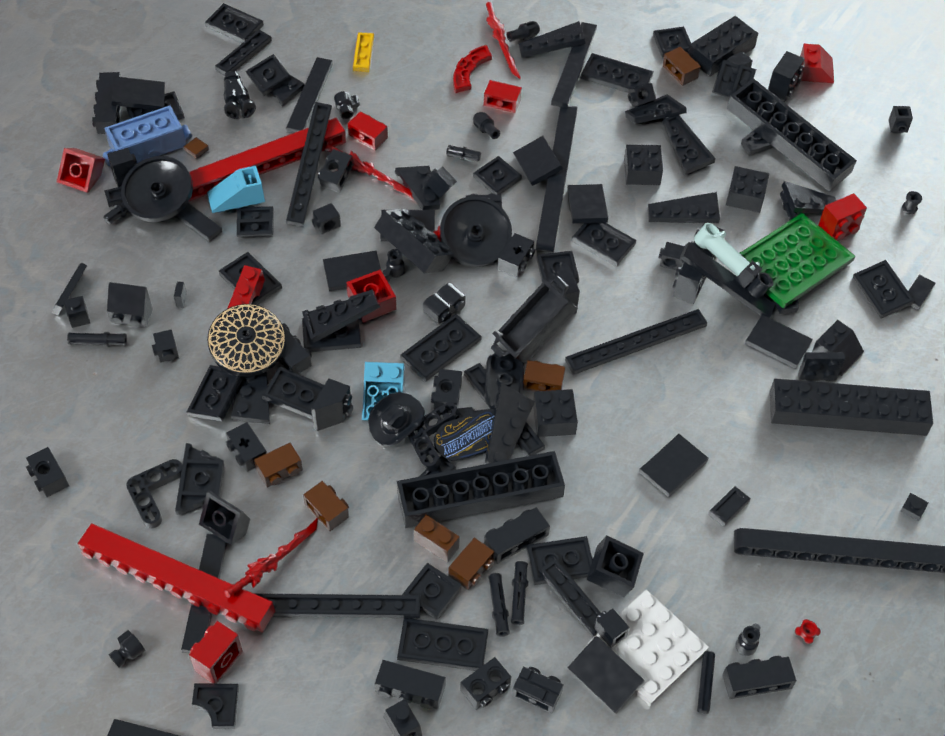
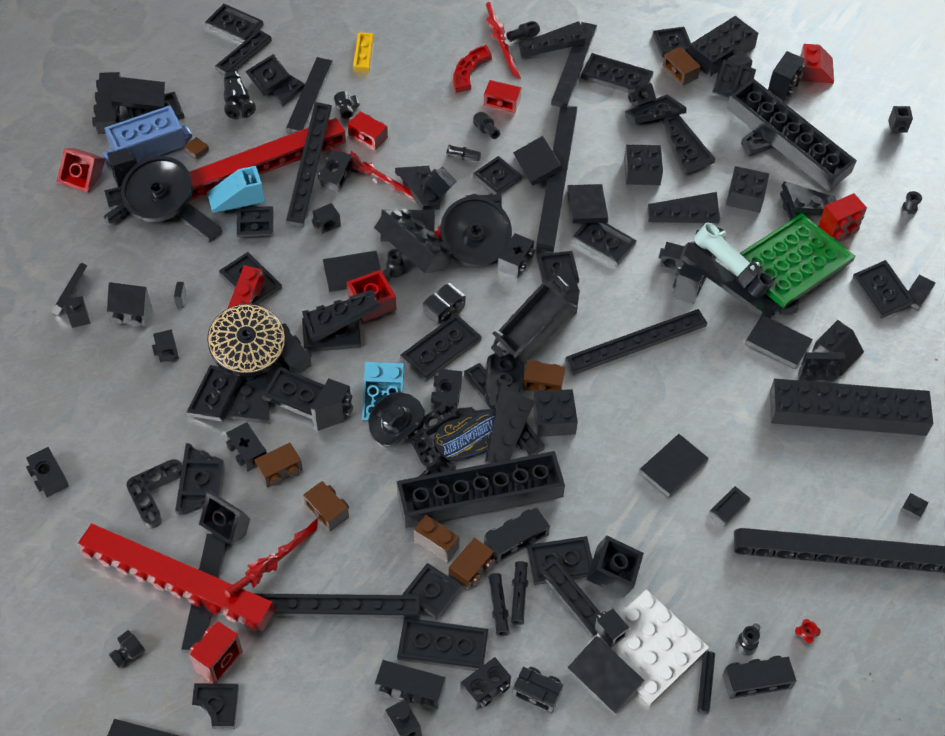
(97, 339): black pin -> none

